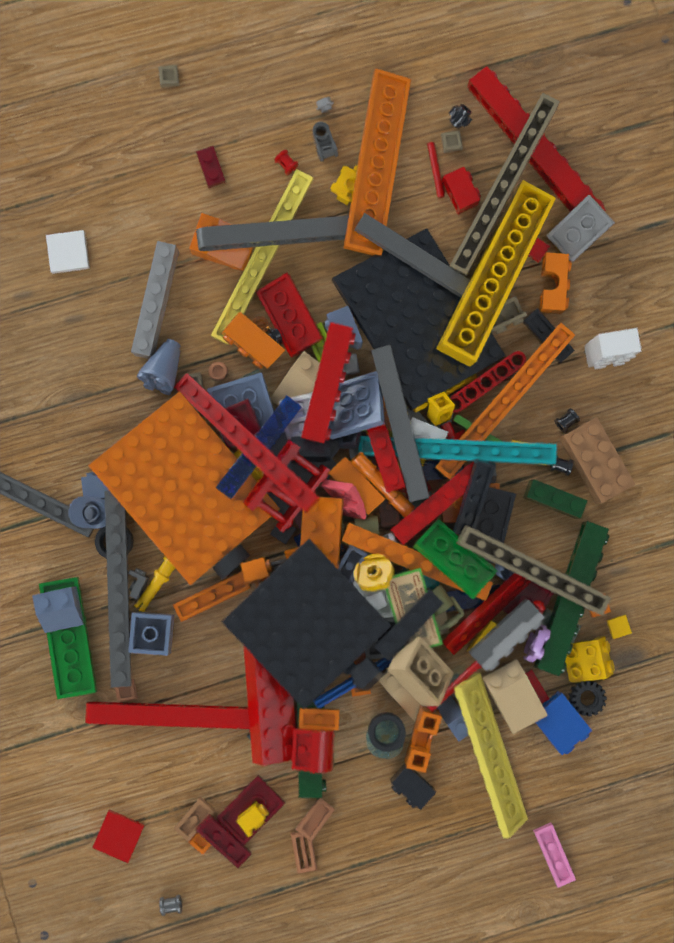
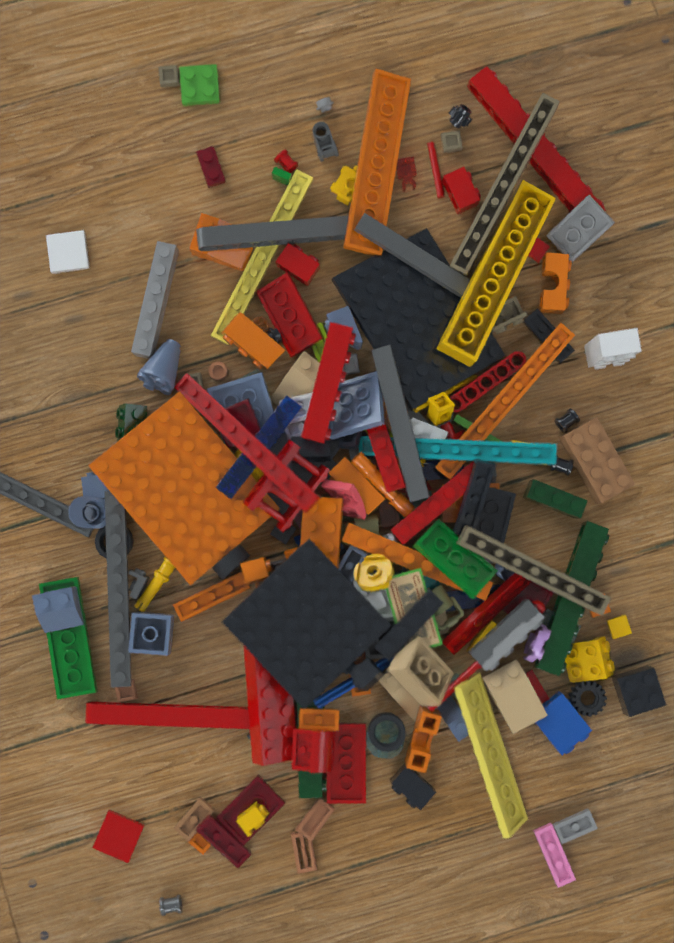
(128, 418): none -> dark green bracket
(199, 84): none -> bright green plate
(281, 176): none -> green tile
(298, 264): none -> red brick
(348, 779): none -> red plate
(406, 170): none -> clear red plate
(574, 826): none -> light grey plate
(638, 691): none -> black brick

